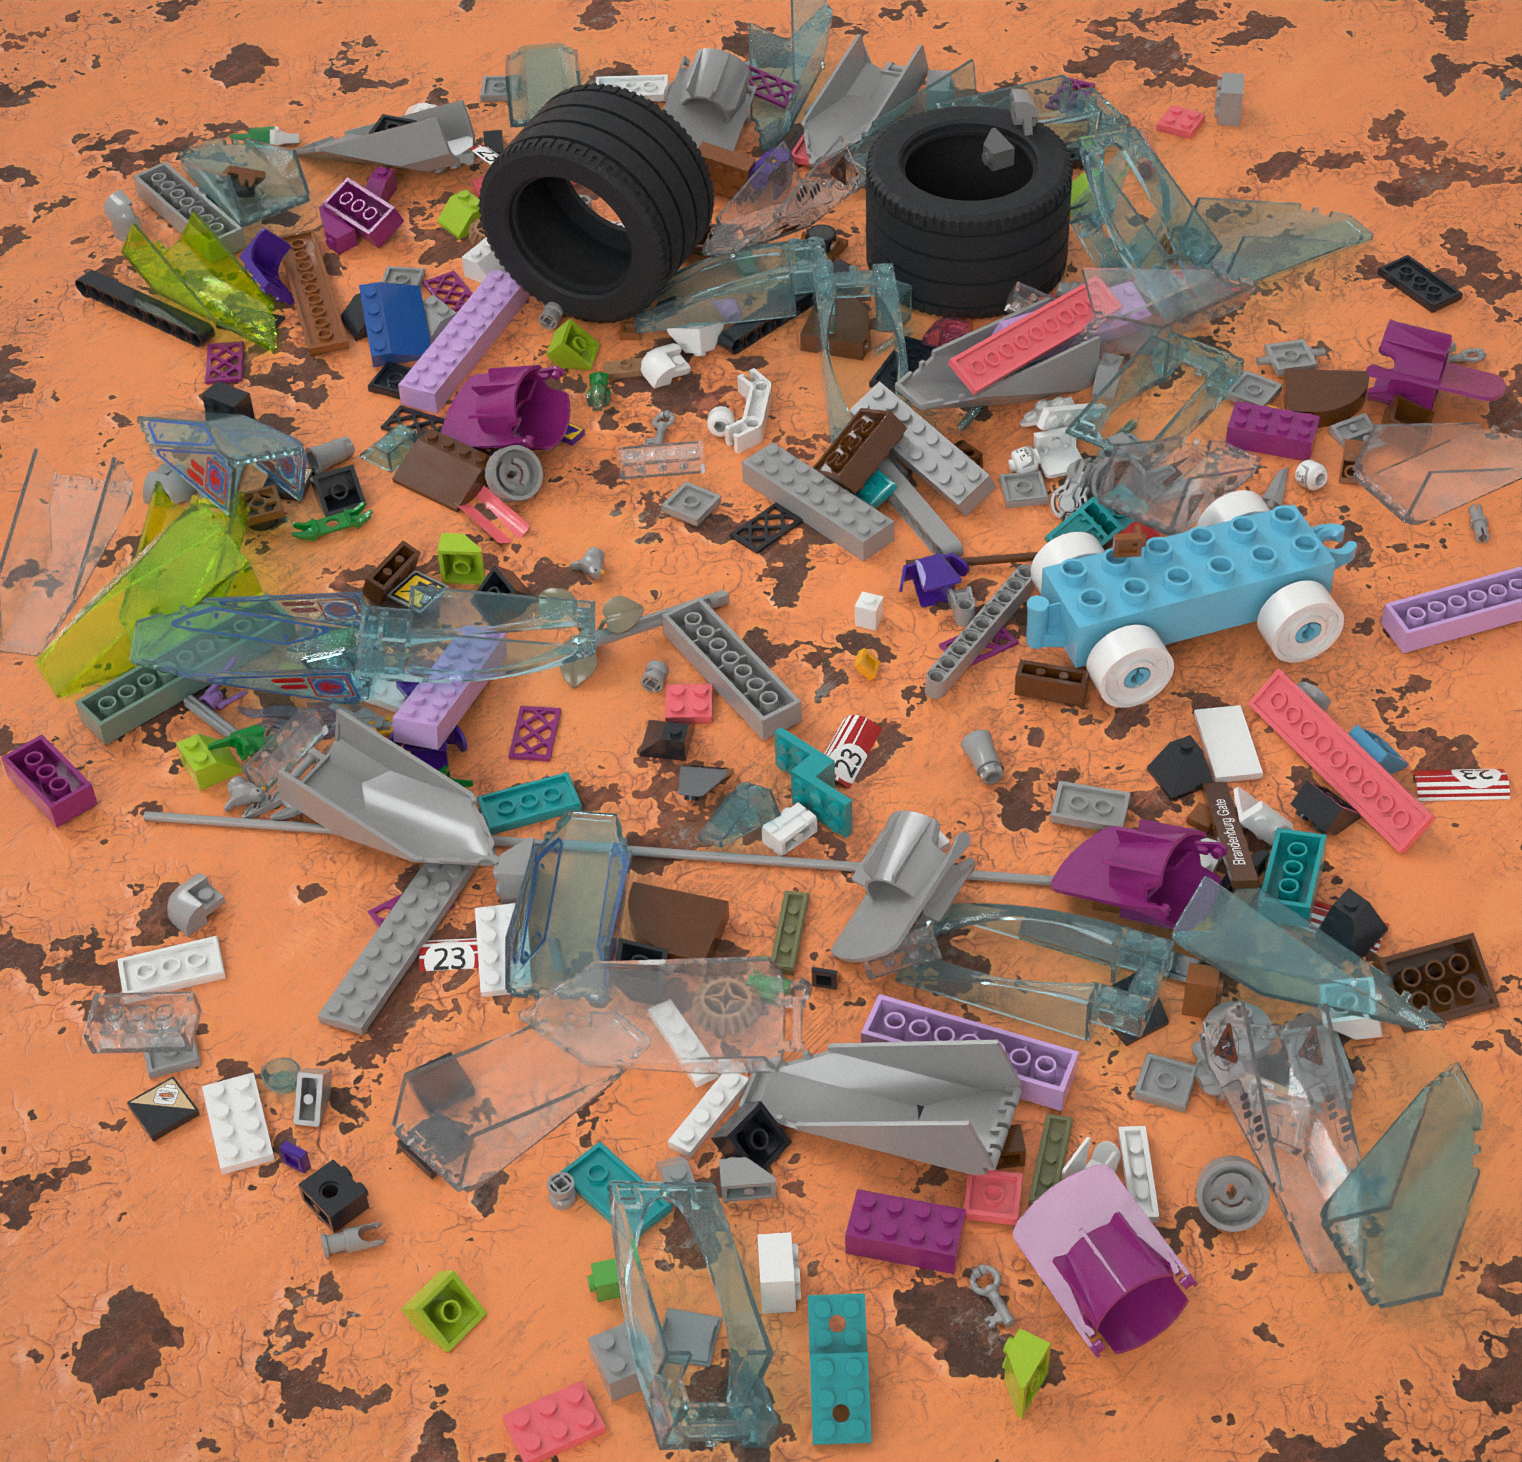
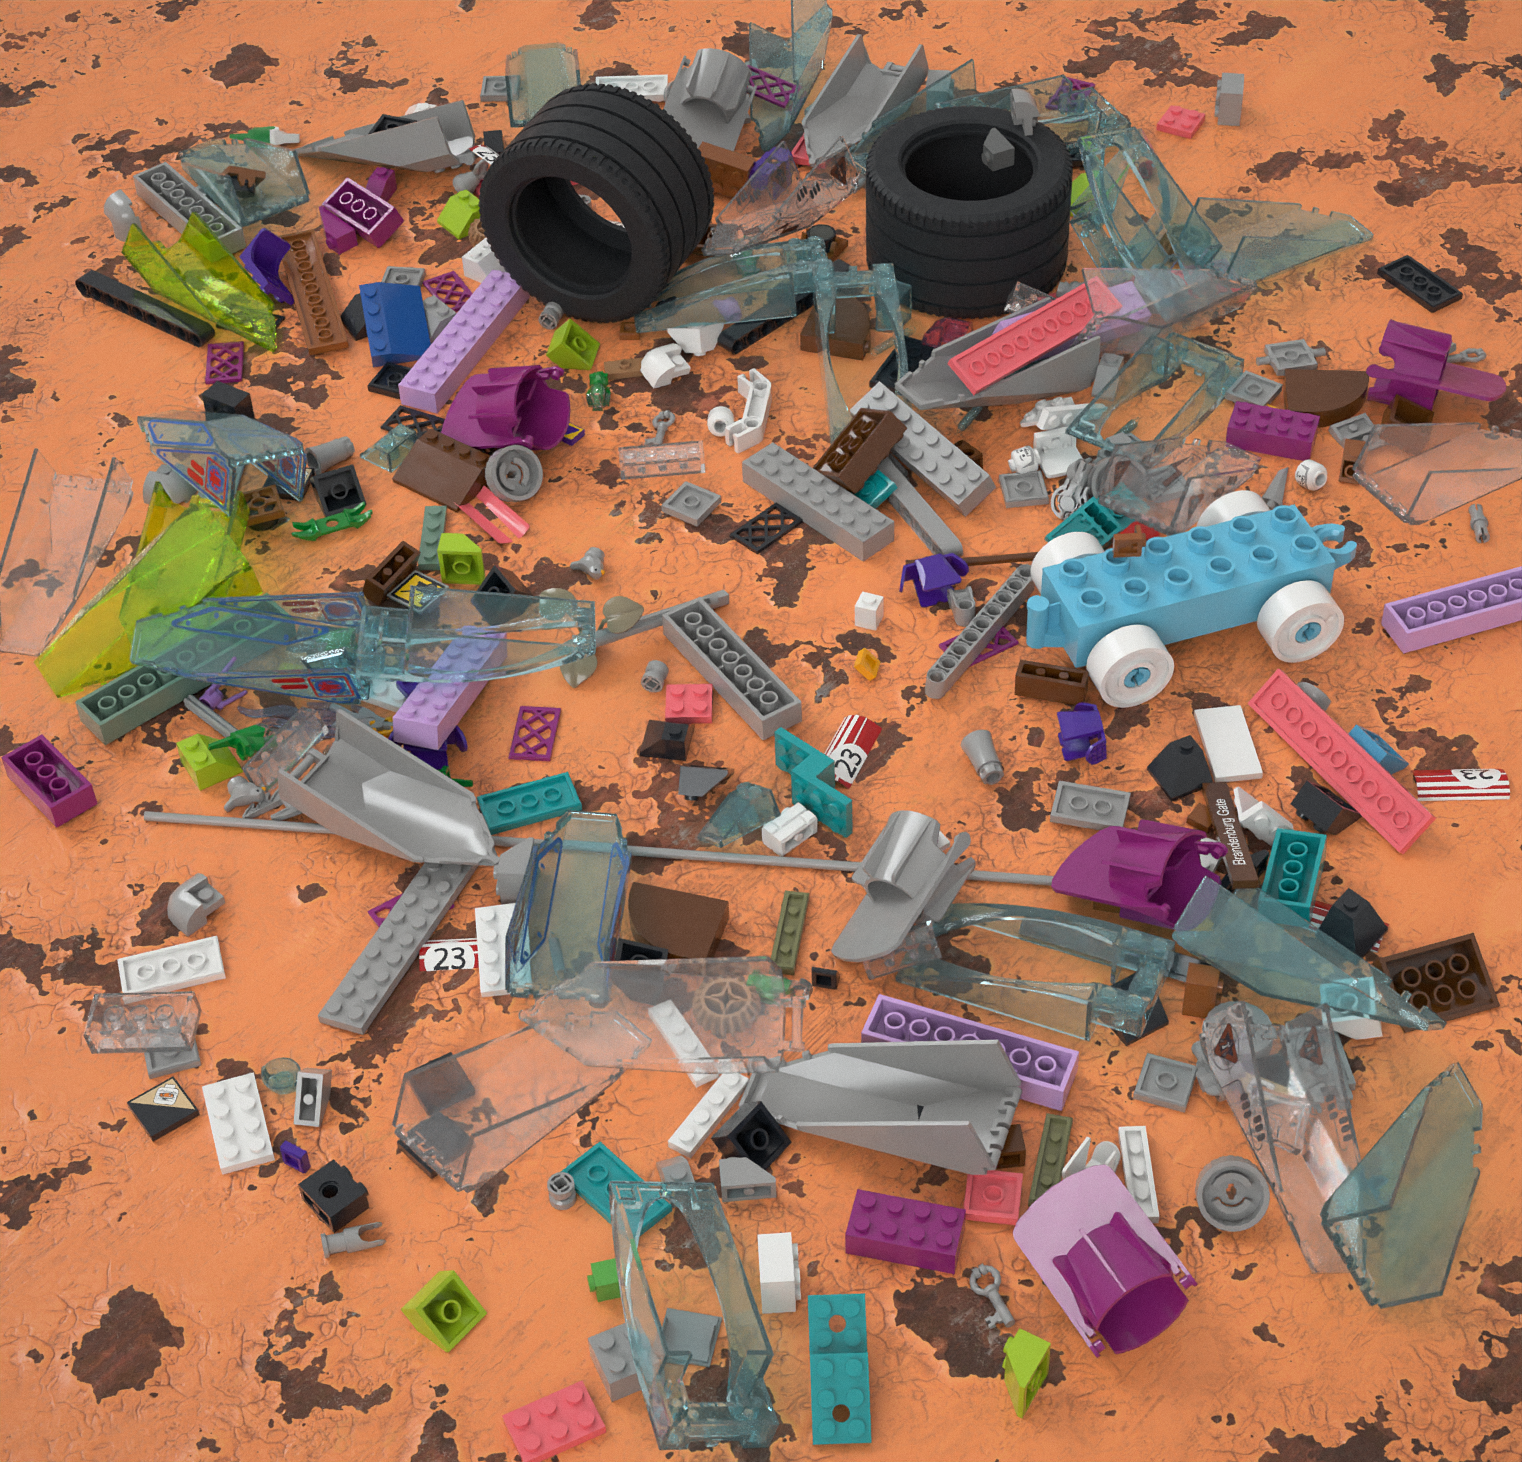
(433, 525): none -> sand green plate
(471, 179): none -> light grey piece
(1078, 729): none -> dark purple piece

